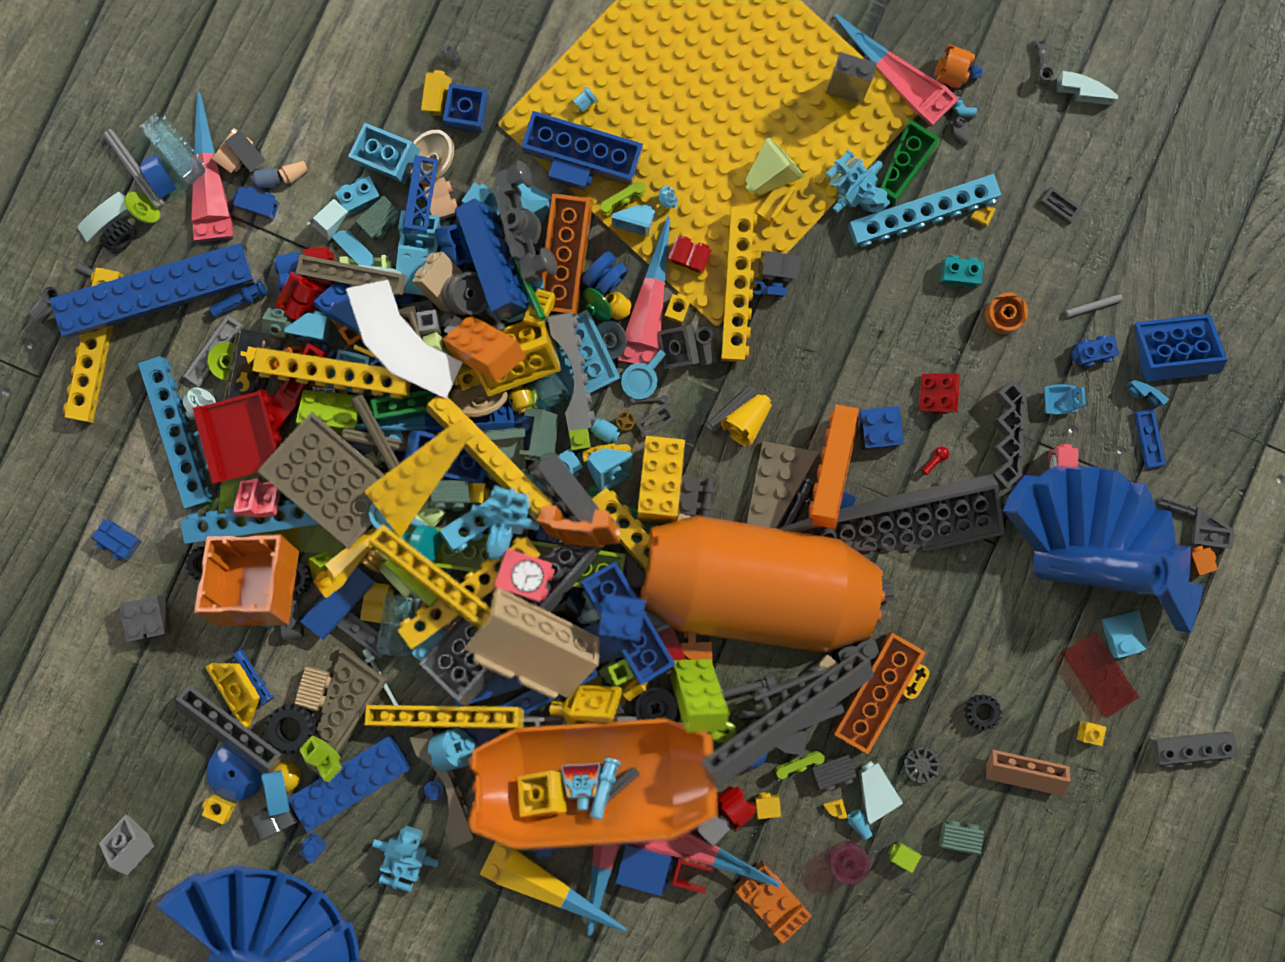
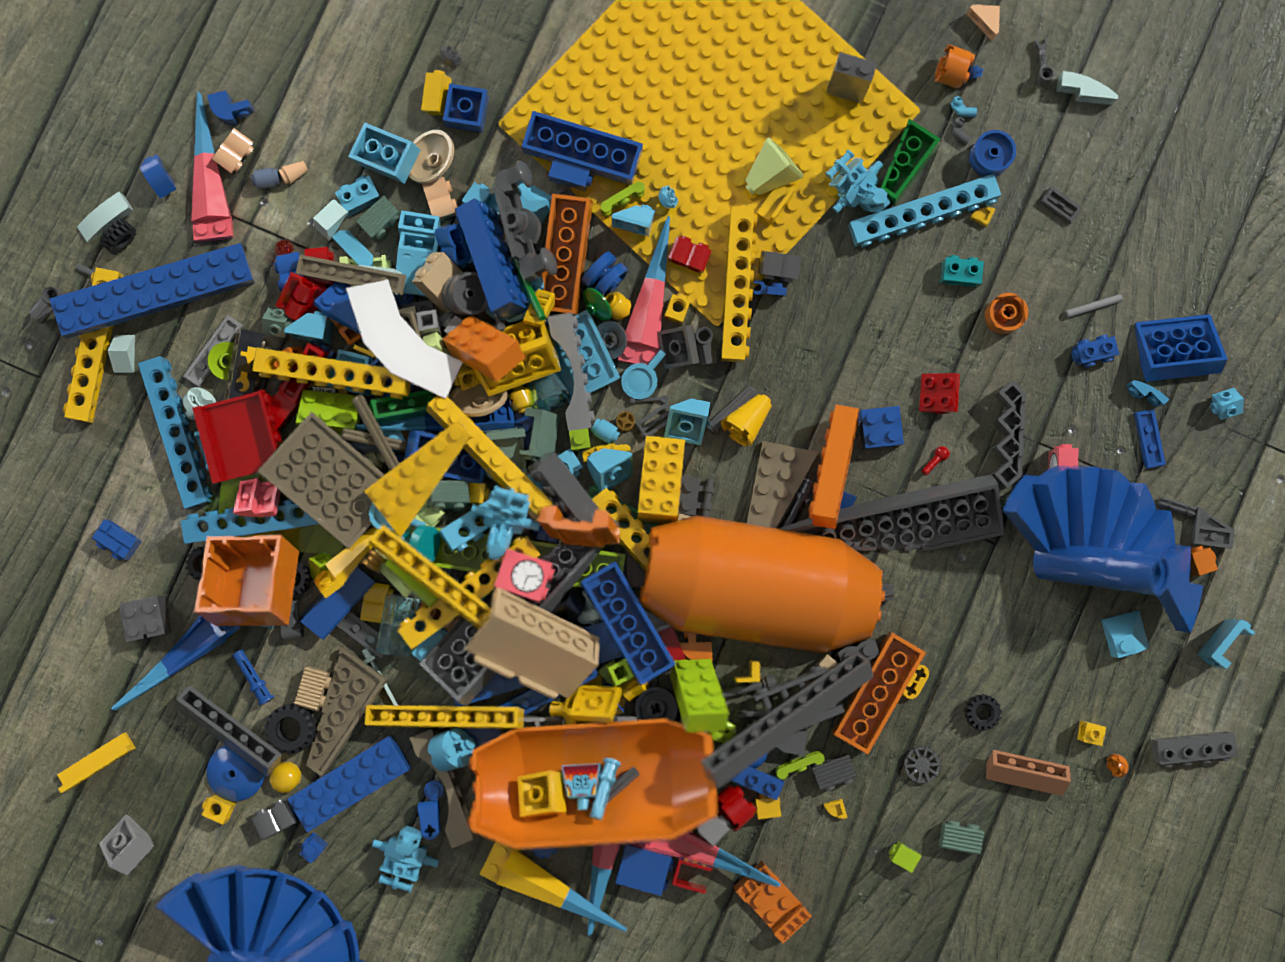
(95, 762): none -> yellow fence
(122, 353): none -> light aqua slope
(133, 168): light grey axle -> none
(141, 207): lime dish -> none
(173, 149): clear light blue brick -> none
(195, 643): none -> blue plate
(226, 110): none -> blue brick
(236, 690): yellow wing -> none
(244, 151): dark grey tile -> none
(247, 294): blue pin -> none
(256, 203): blue brick -> none
(275, 793): dark azure slope -> none
(283, 247): none -> clear red plate
(322, 756): lime brick -> none
(412, 195): blue fence -> none
(429, 815): none -> blue piece
(589, 99): medium azure bush -> none
(621, 617): blue brick -> none
(687, 421): none -> medium azure slope
(754, 673): none -> yellow panel
(759, 782): none -> blue plate
(837, 862): clear pink brick -> none
(859, 823): medium azure cone -> none
(877, 792): light aqua slope -> none
(921, 93): coral plate -> none
(986, 18): none -> light nougat slope
(992, 153): none -> blue wheel
(1063, 399): dark azure piece -> none
(1100, 674): clear red plate -> none
(1118, 765): none -> orange plate
(1221, 640): none -> medium azure panel
(1227, 403): none -> medium azure brick

